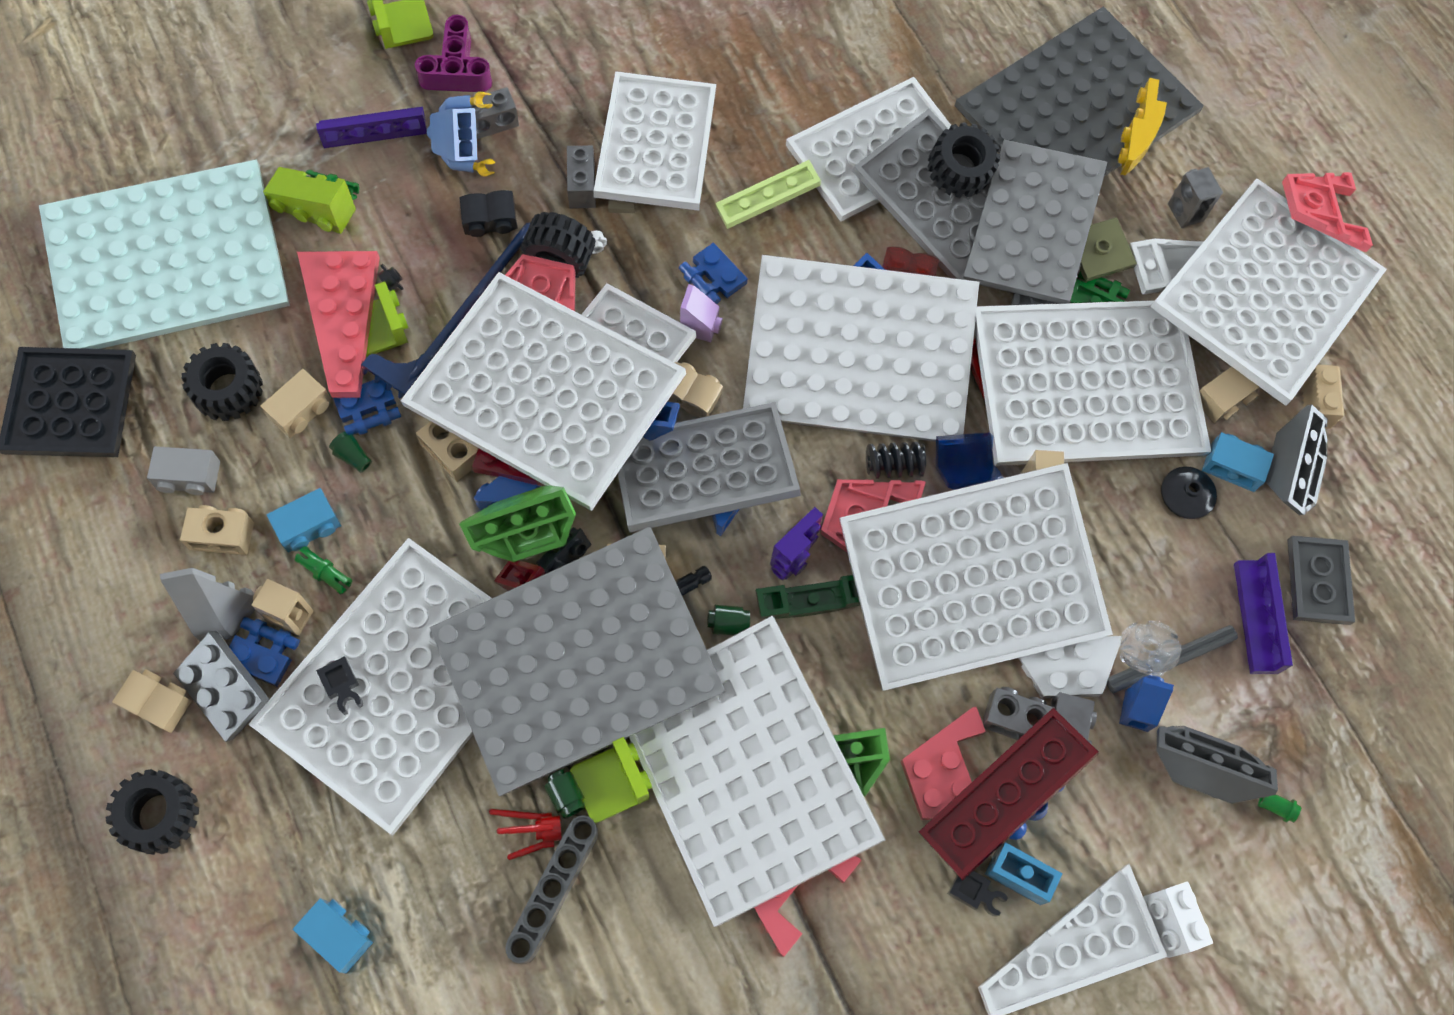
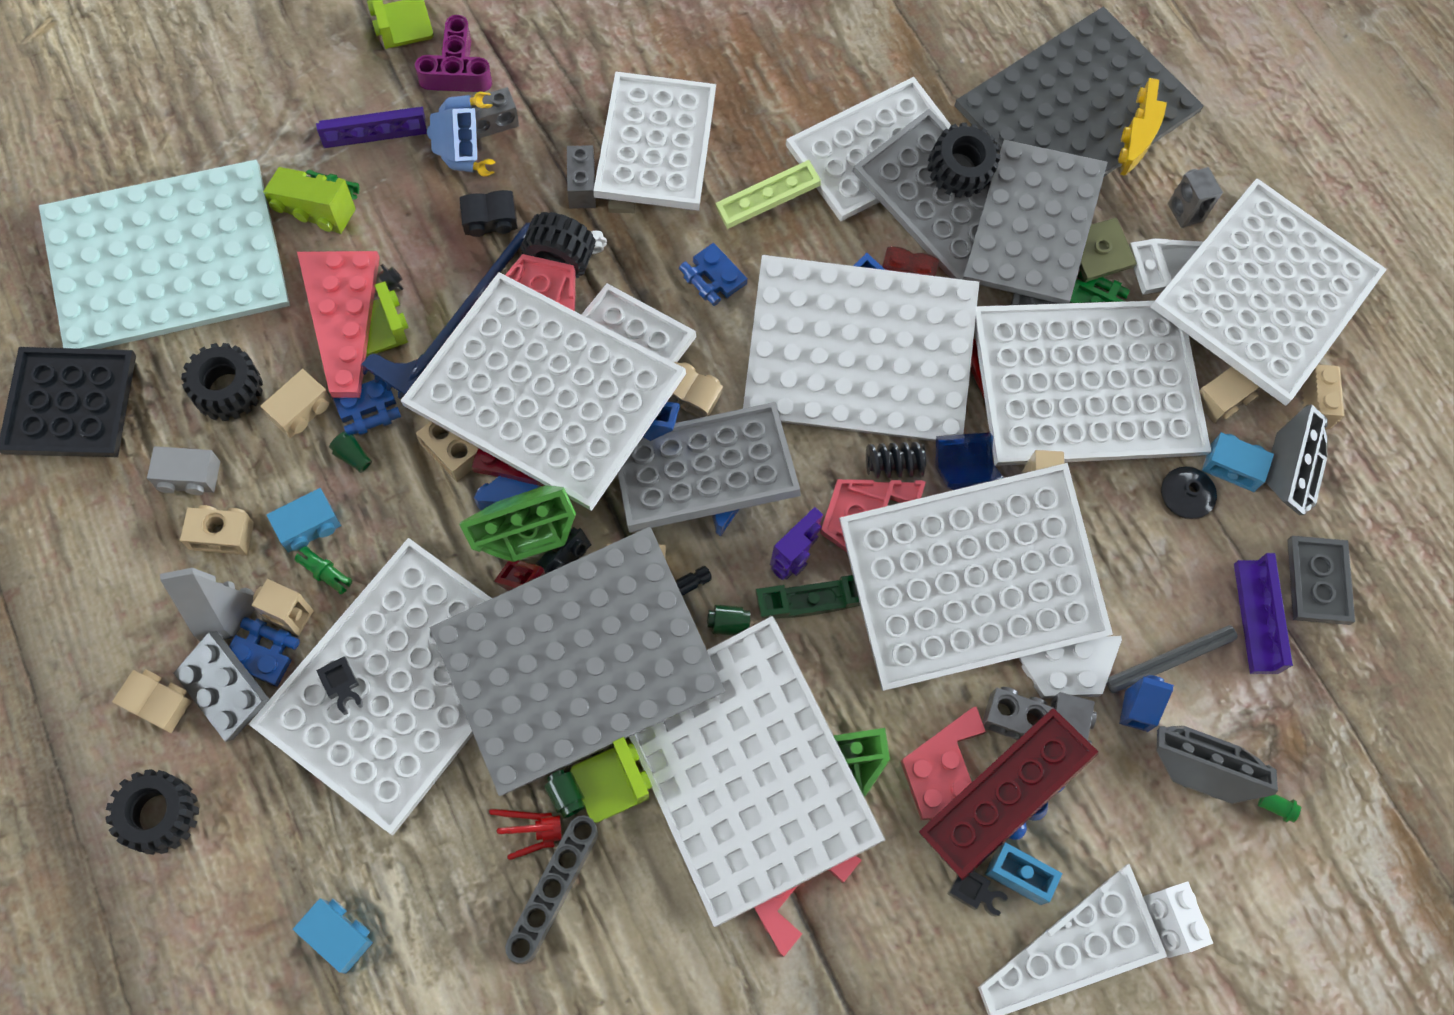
(700, 314): lavender slope -> none
(1145, 661): clear plate -> none
(1315, 205): coral wing -> none

